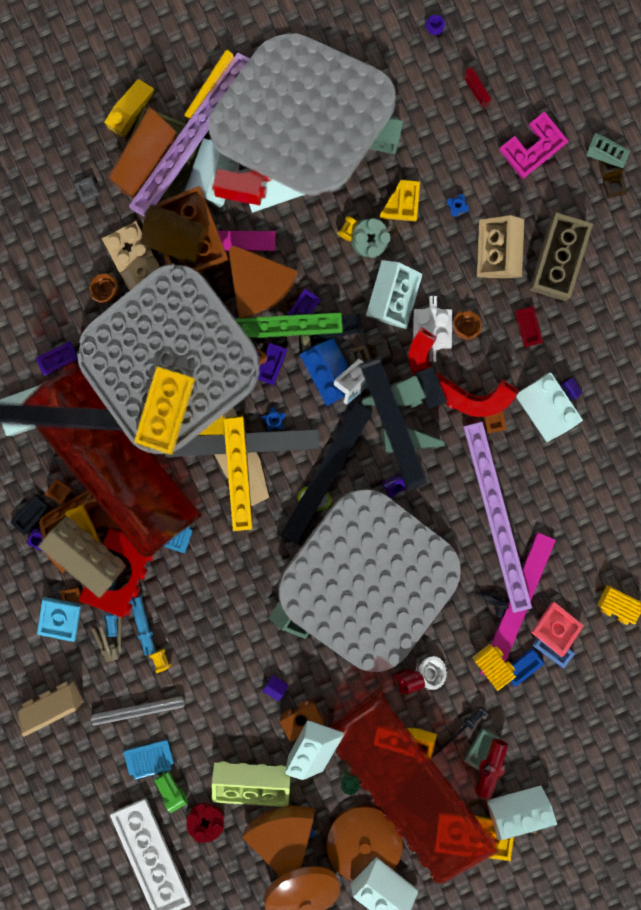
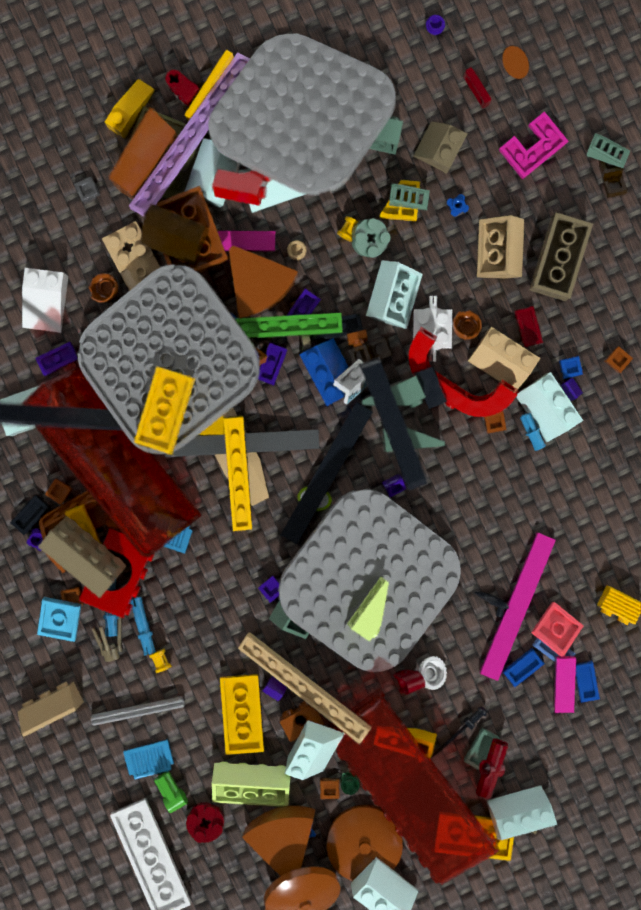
(43, 299): none -> white slope
(184, 89): none -> dark red piece
(242, 714): none -> yellow plate
(270, 588): none -> dark purple plate
(273, 414): blue plate -> none
(296, 250): none -> tan tile
(304, 688): none -> tan tile
(329, 788): none -> dark orange tile
(357, 338): none -> dark orange plate
(369, 615): none -> yellowish green slope
(400, 203): none -> sand green slope
(440, 145): none -> dark tan slope
(494, 667): yellow brick -> none
(497, 517): lavender plate -> none
(503, 358): none -> tan slope
(515, 62): none -> dark orange sticker
(532, 431): none -> dark azure axle
(564, 684): none -> dark pink tile
(570, 367): none -> blue tile
(586, 682): none -> blue tile
(618, 359): none -> dark orange plate

